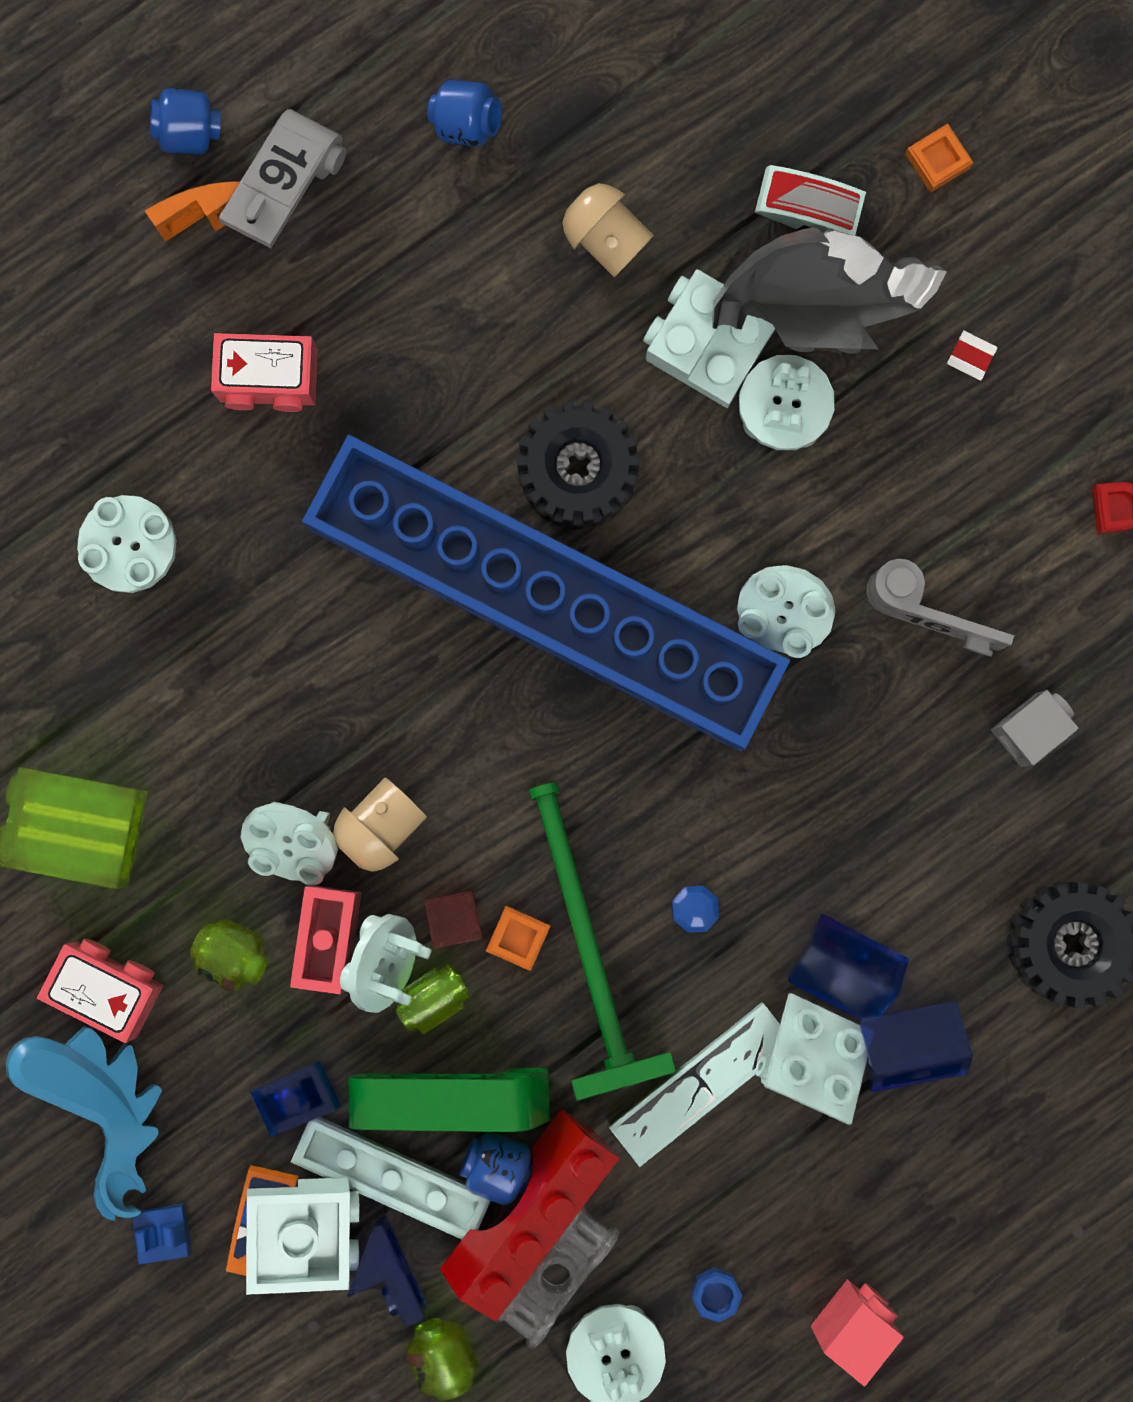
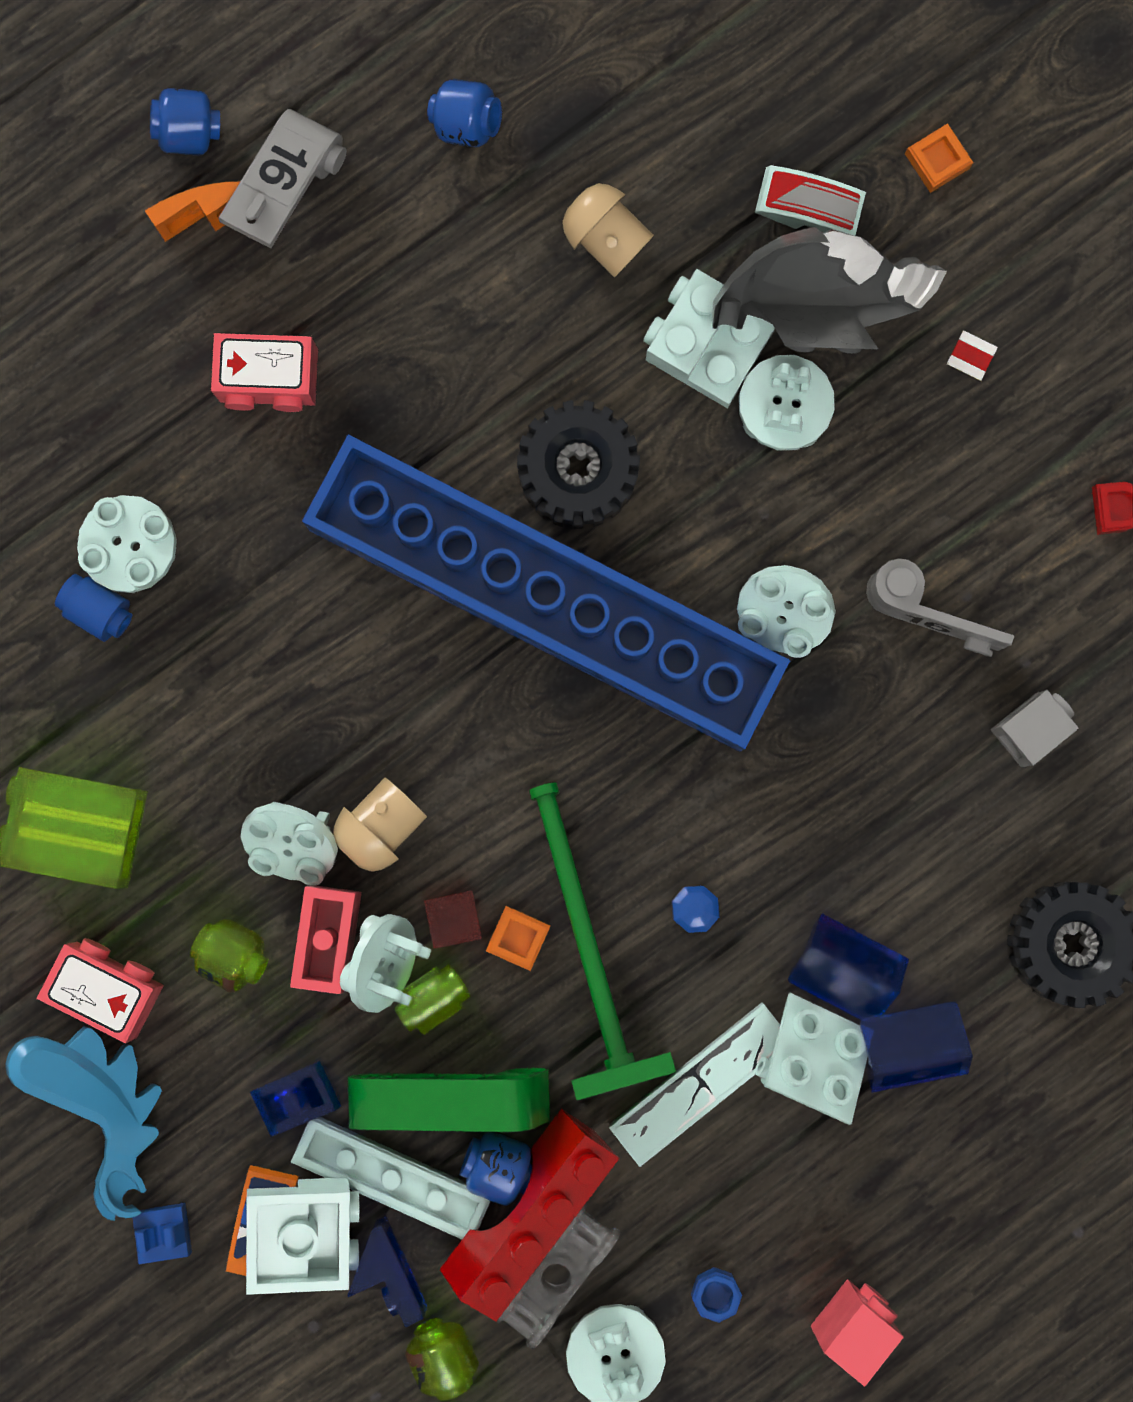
(94, 607): none -> blue brick

